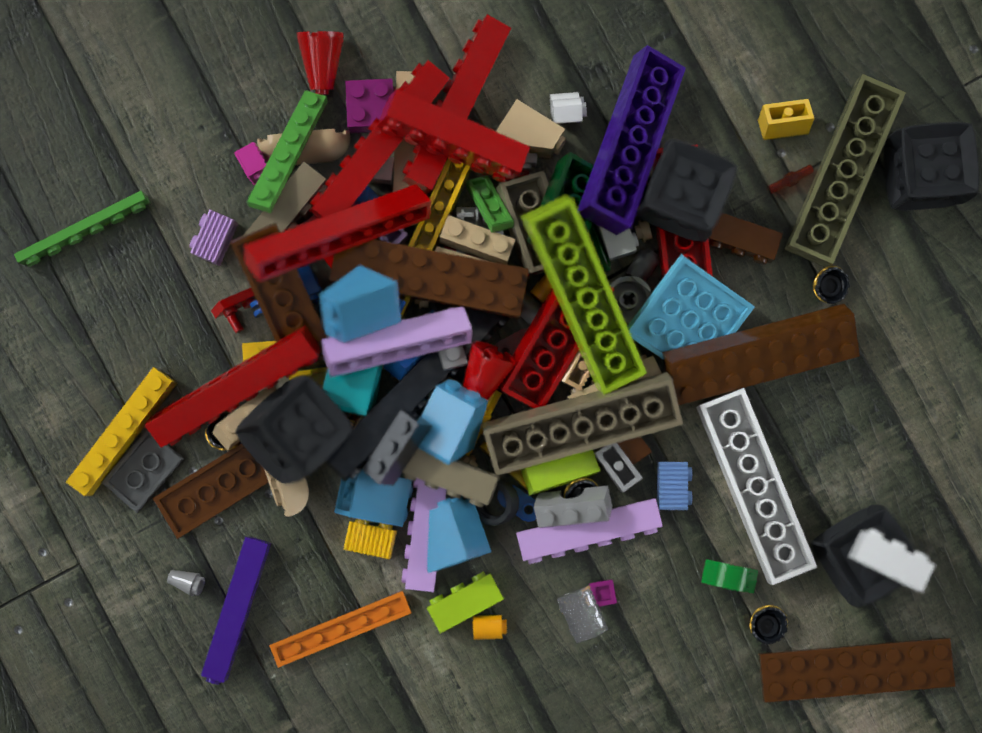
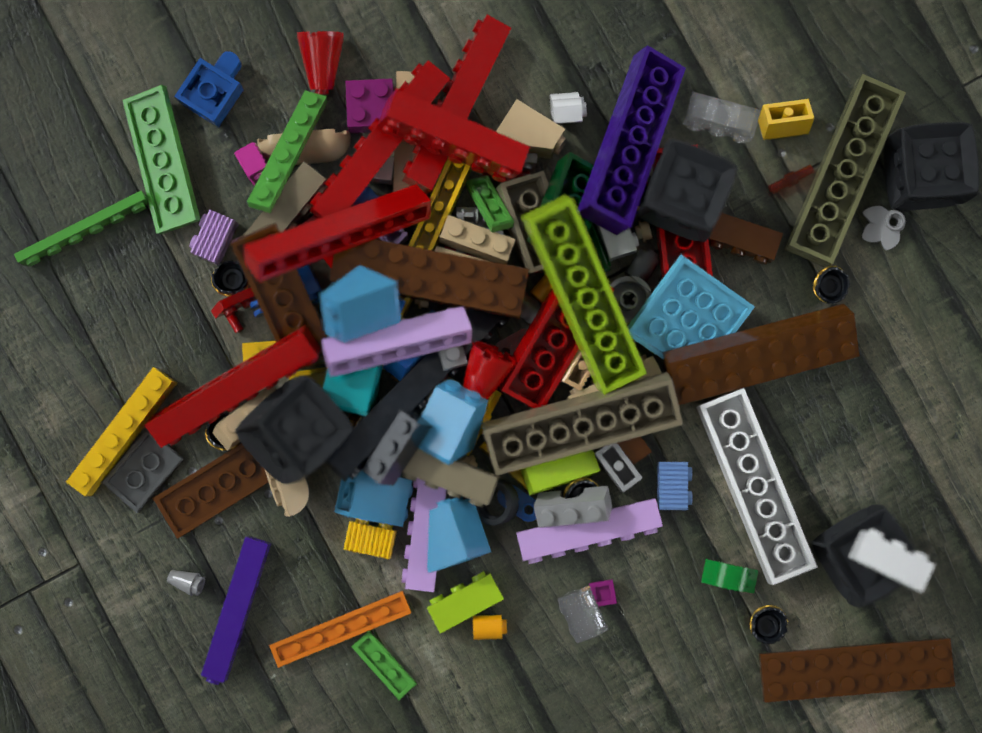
(161, 160): none -> bright green plate
(212, 89): none -> blue brick
(229, 278): none -> black hair
(384, 665): none -> bright green tile
(721, 117): none -> clear brick
(880, 228): none -> light grey plate

